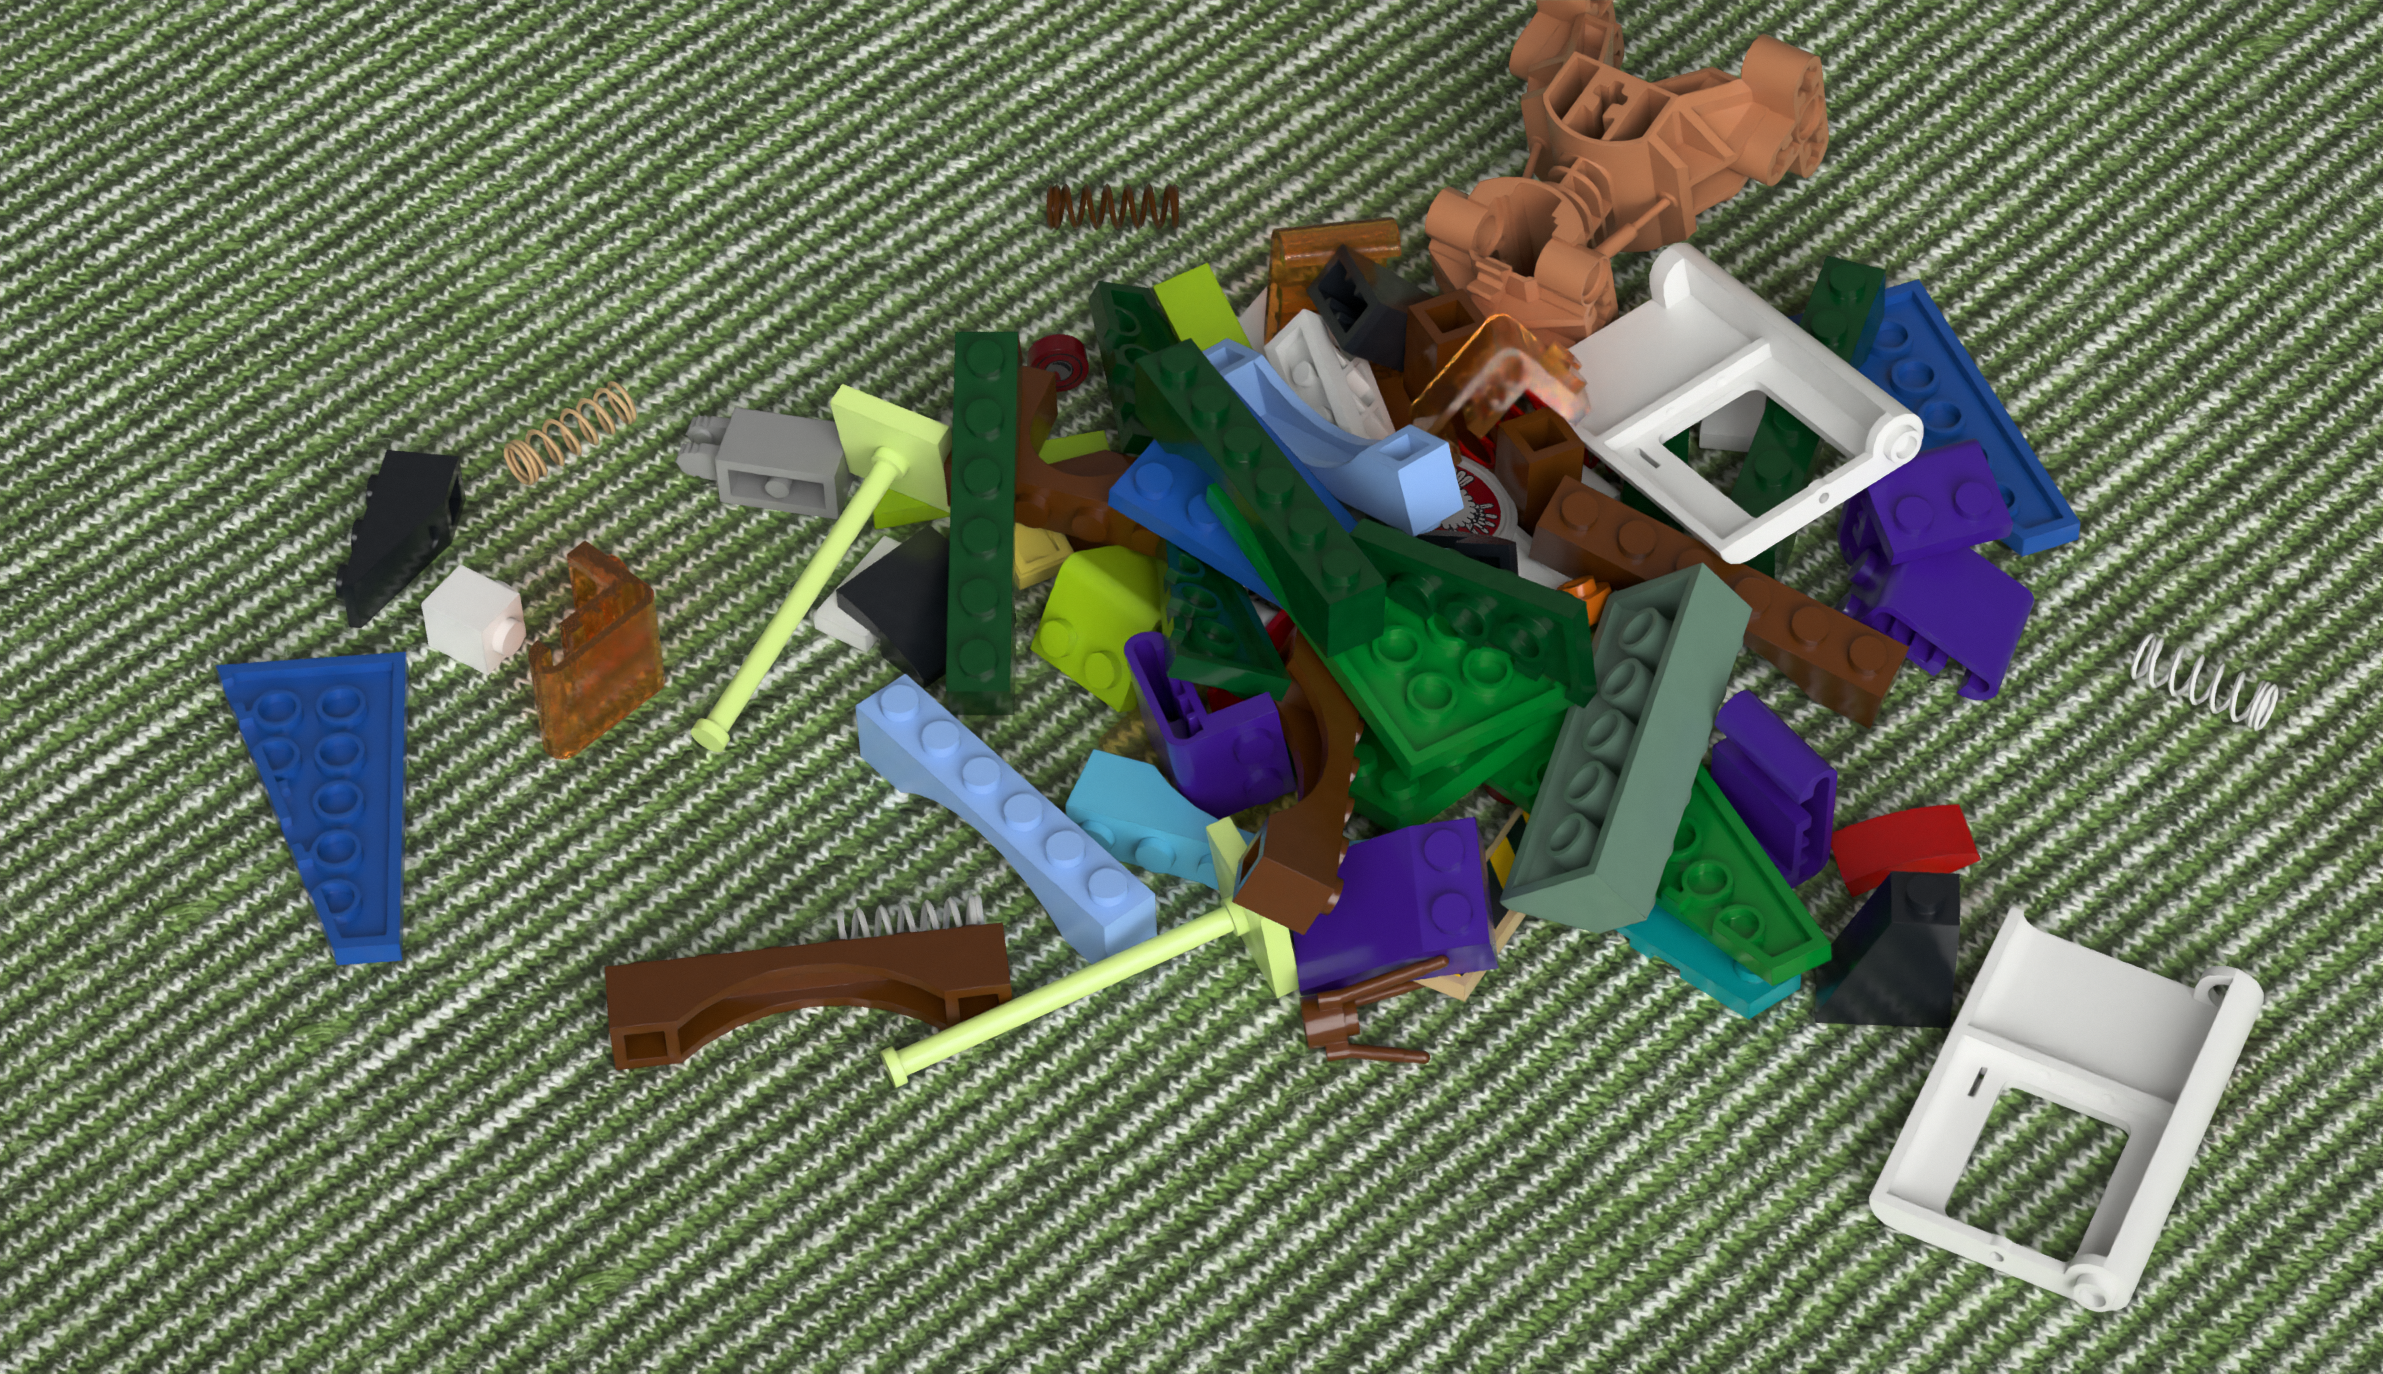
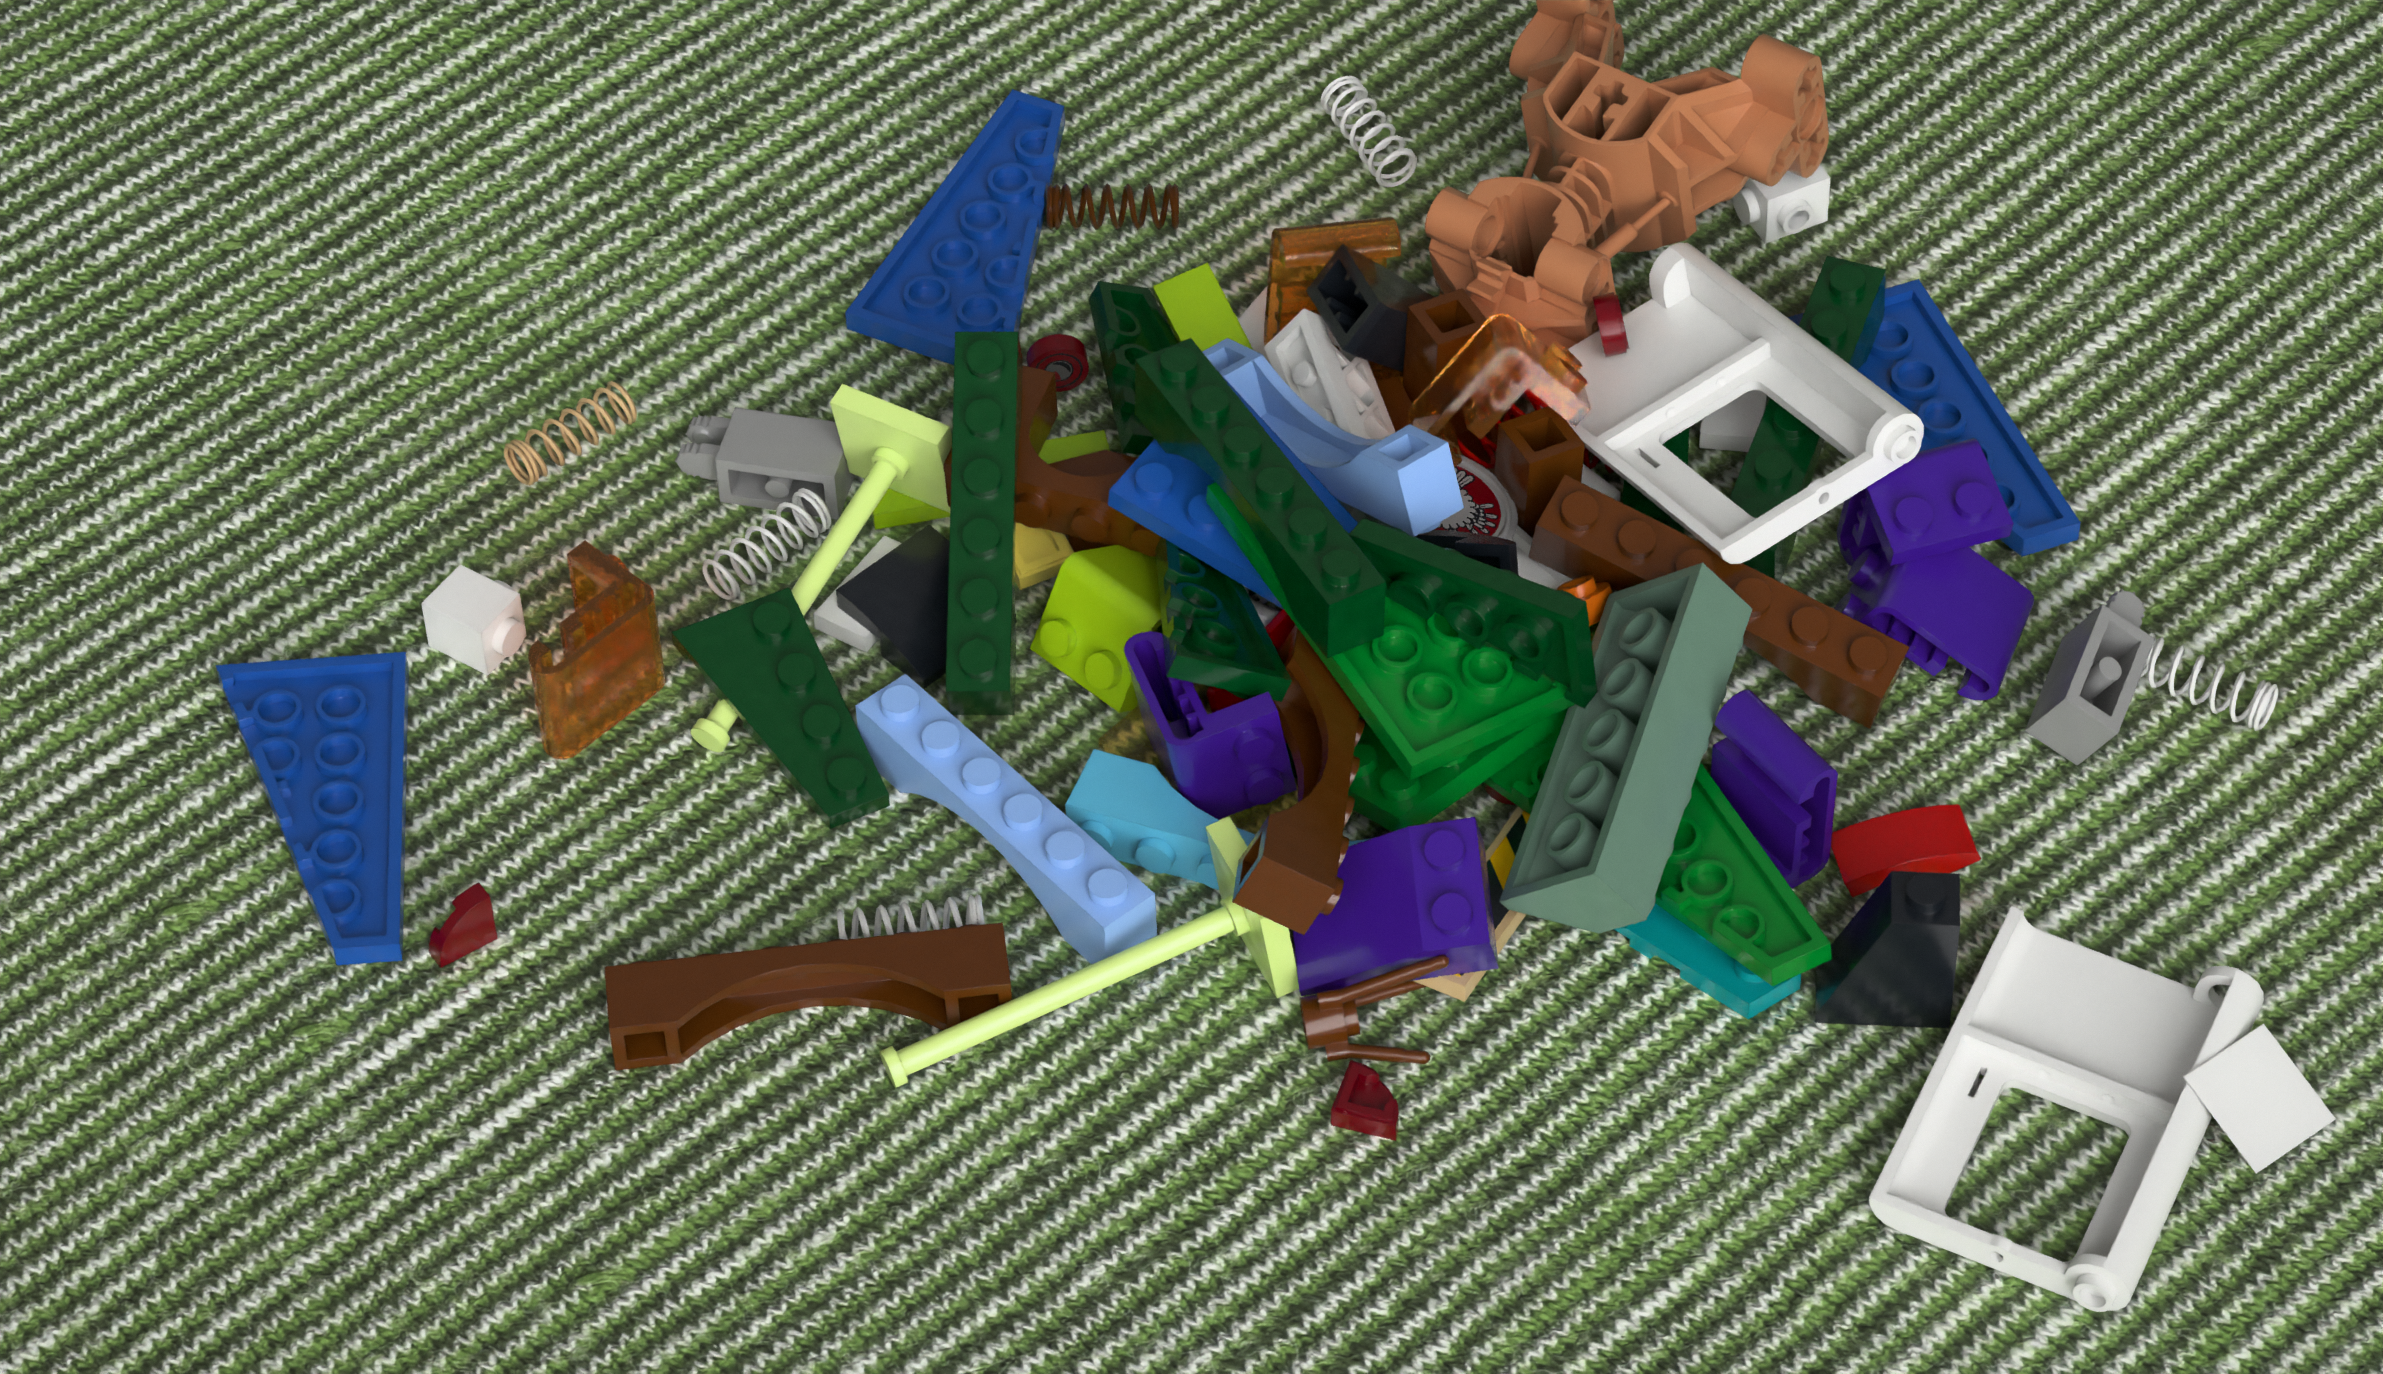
(405, 528): black slope -> none
(466, 928): none -> dark red tile
(784, 693): none -> dark green wing
(802, 518): none -> white piece
(973, 242): none -> blue wing
(1353, 106): none -> white piece
(1365, 1104): none -> dark red tile
(1611, 324): none -> dark red tile
(1785, 207): none -> white brick
(2092, 679): none -> light grey hinge
(2259, 1098): none -> white sticker

